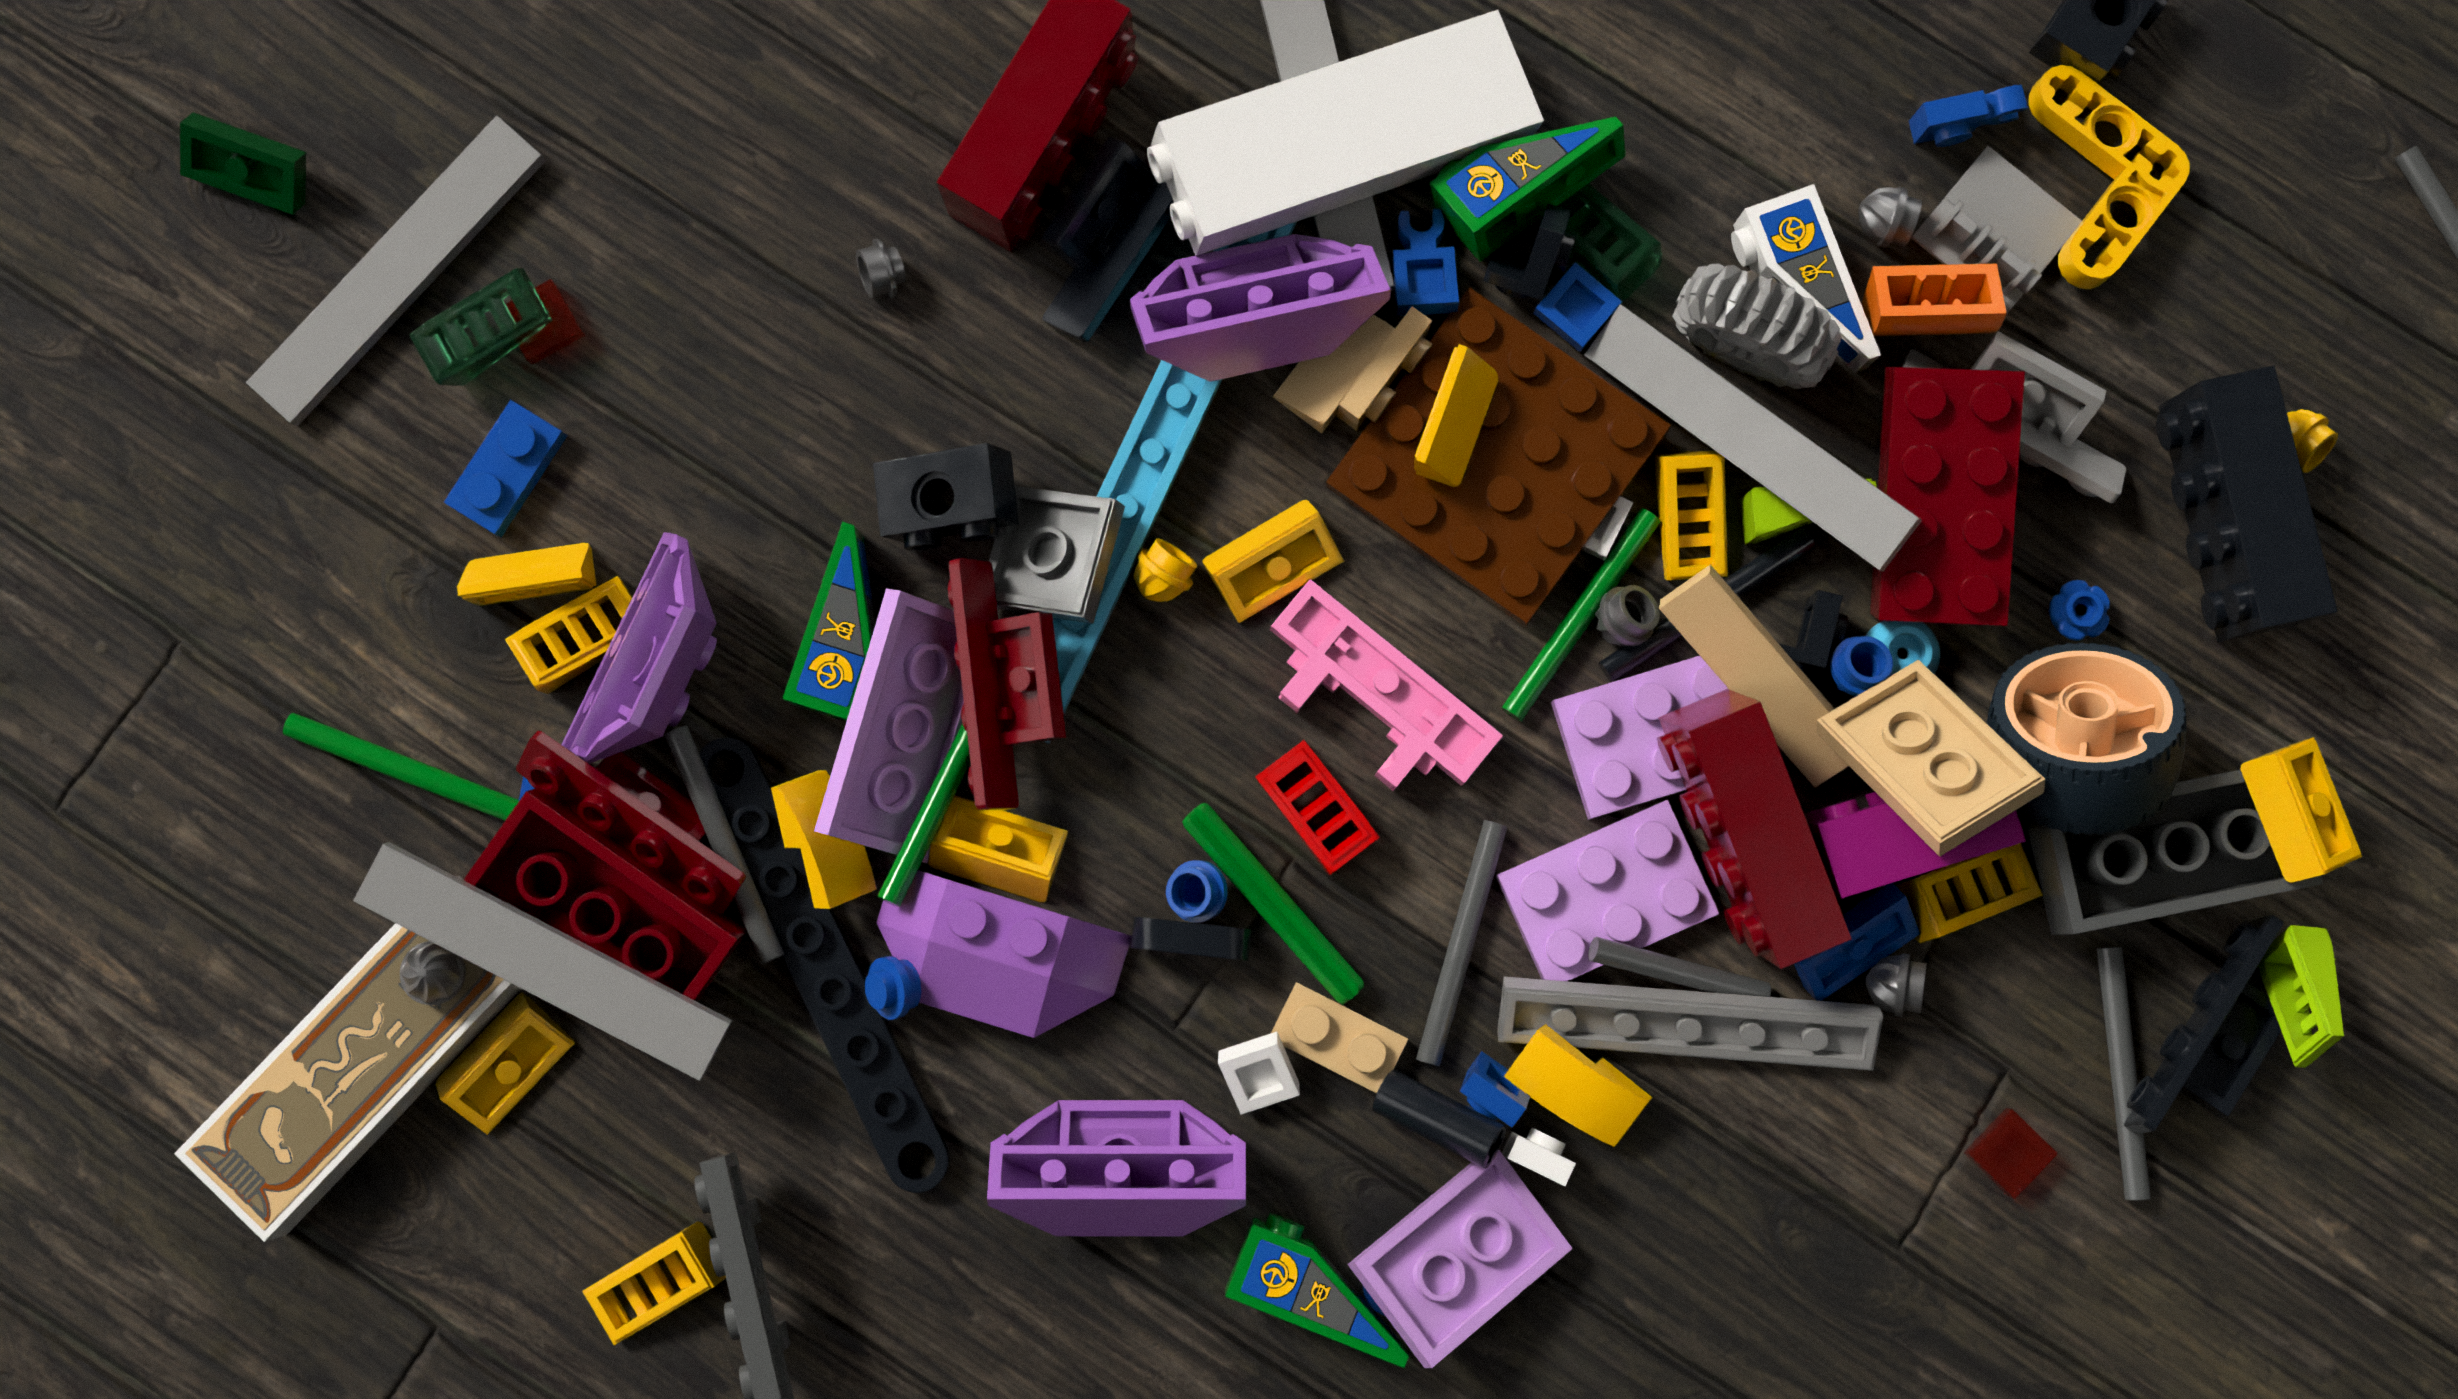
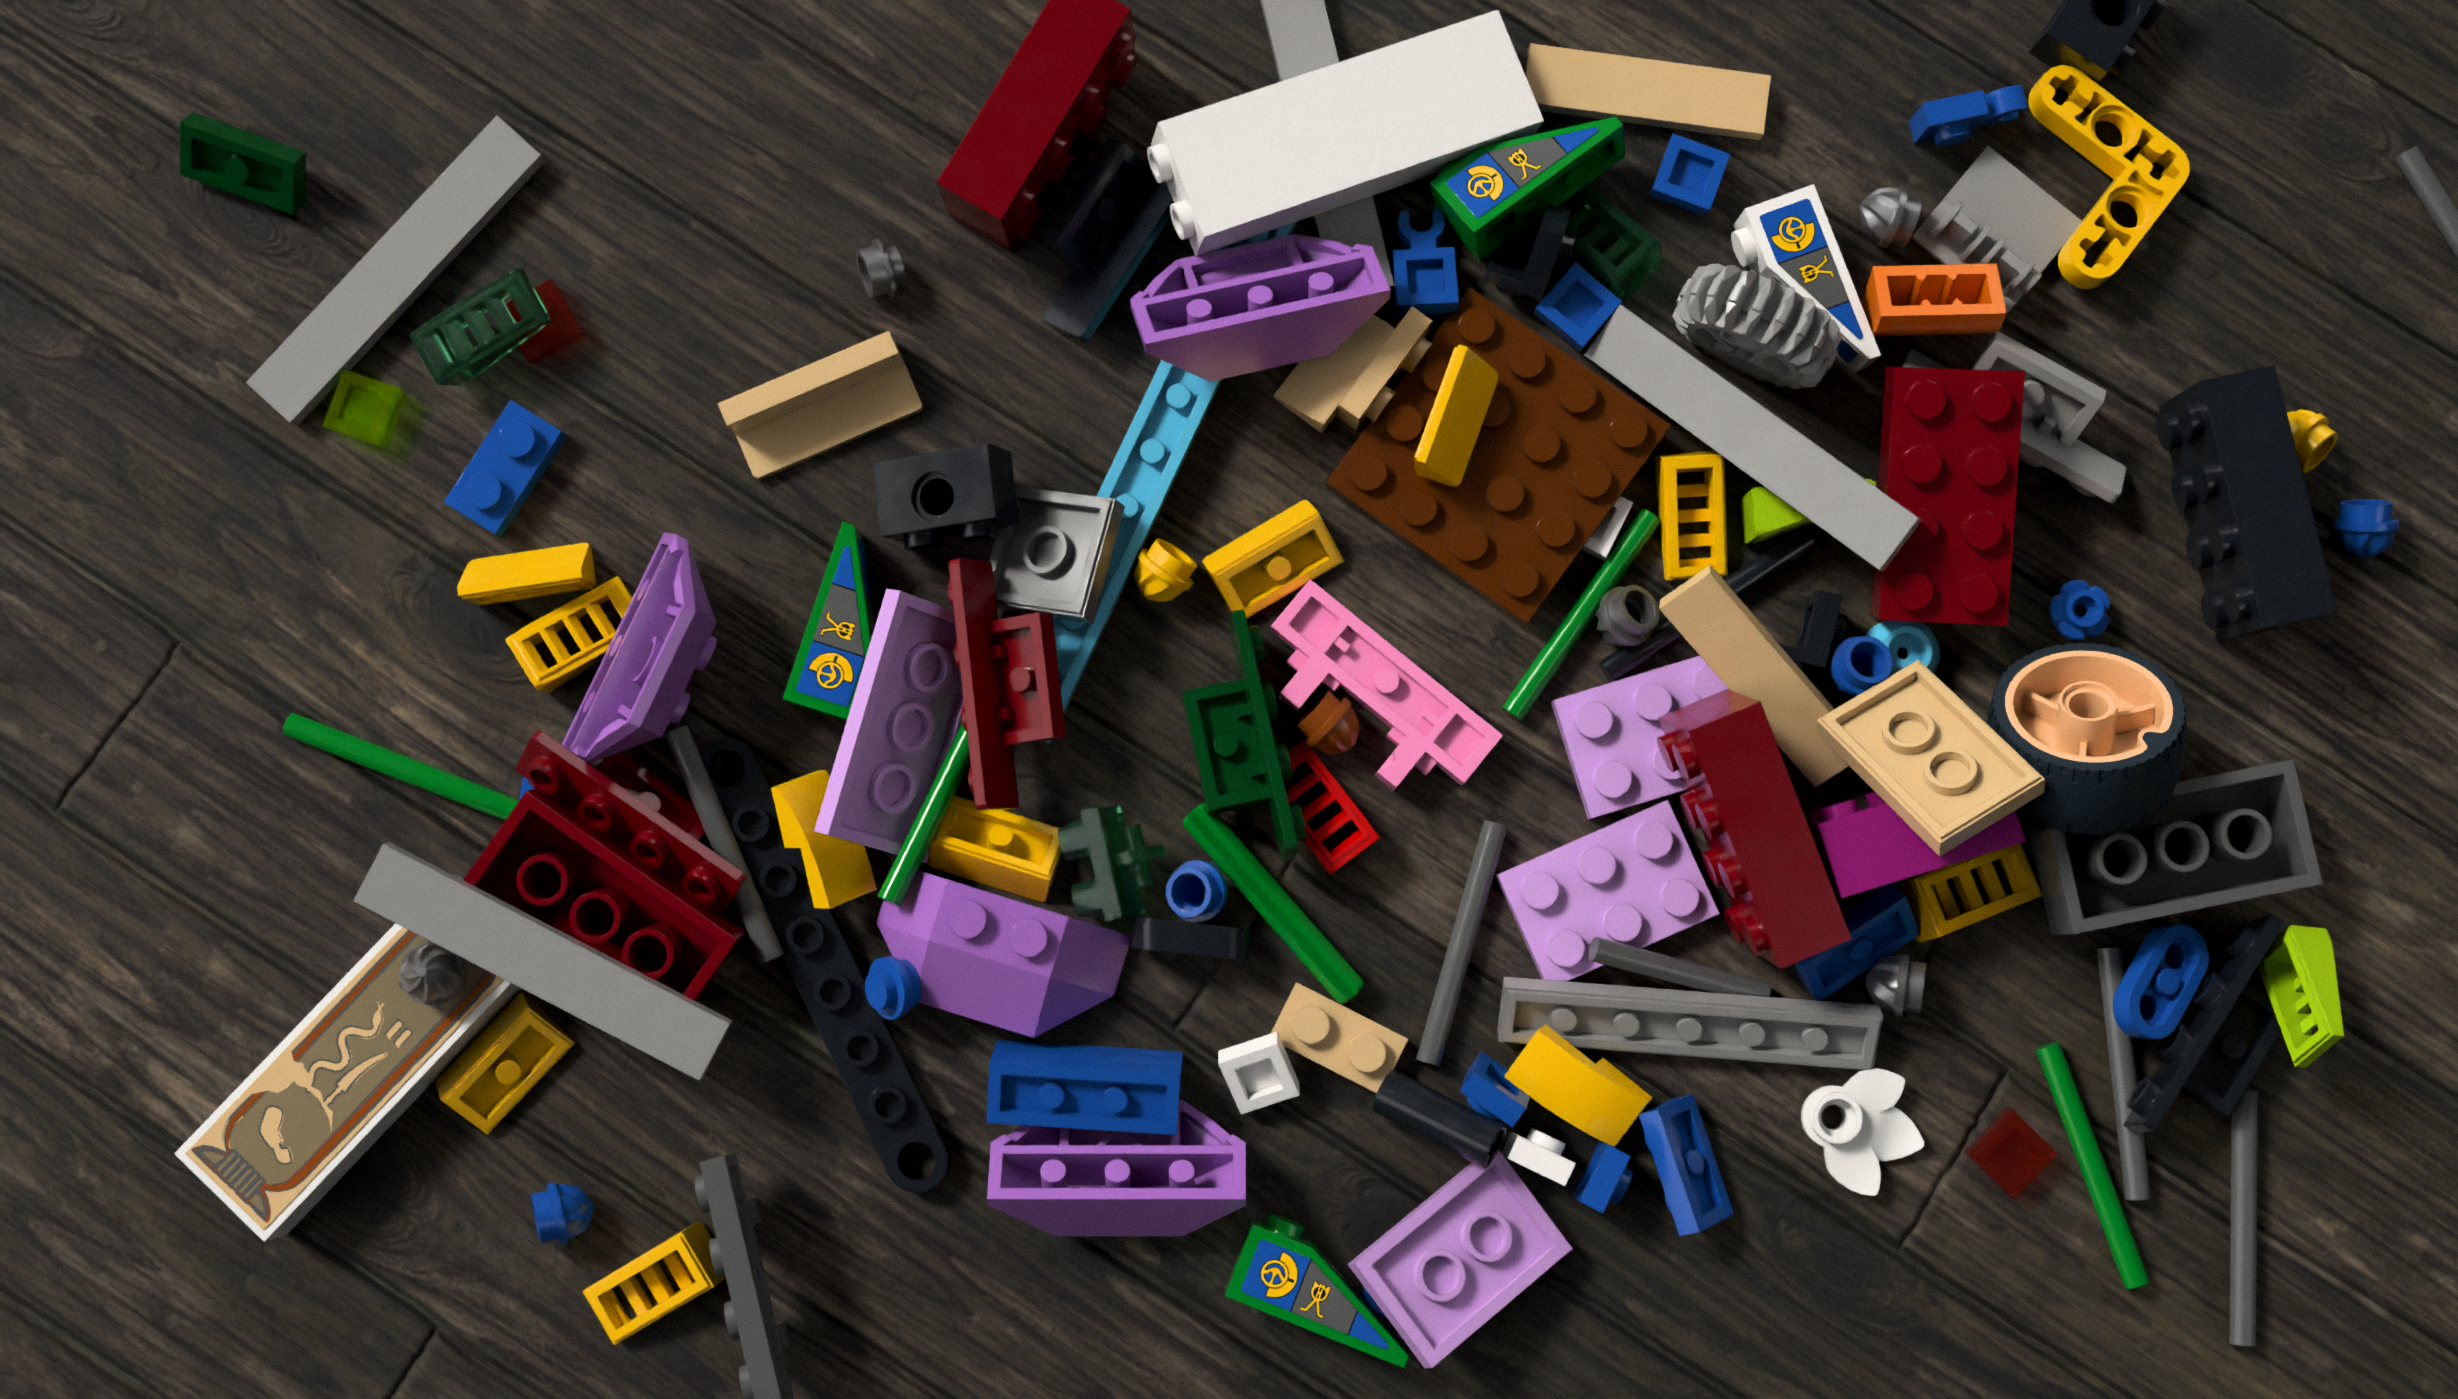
(365, 409): none -> clear neon green tile
(561, 1212): none -> blue plate
(822, 405): none -> tan panel
(1084, 1087): none -> blue panel
(1117, 859): none -> clear green hips
(1236, 743): none -> dark green bracket
(1330, 724): none -> dark orange plate
(1604, 1178): none -> blue plate
(1648, 91): none -> tan tile
(1686, 1164): none -> blue plate
(1689, 175): none -> blue plate
(1868, 1129): none -> white plate
(2092, 1165): none -> green bar
(2160, 986): none -> blue plate
(2243, 1220): none -> dark grey bar
(2300, 811): yellow slope -> none
(2365, 526): none -> blue plate

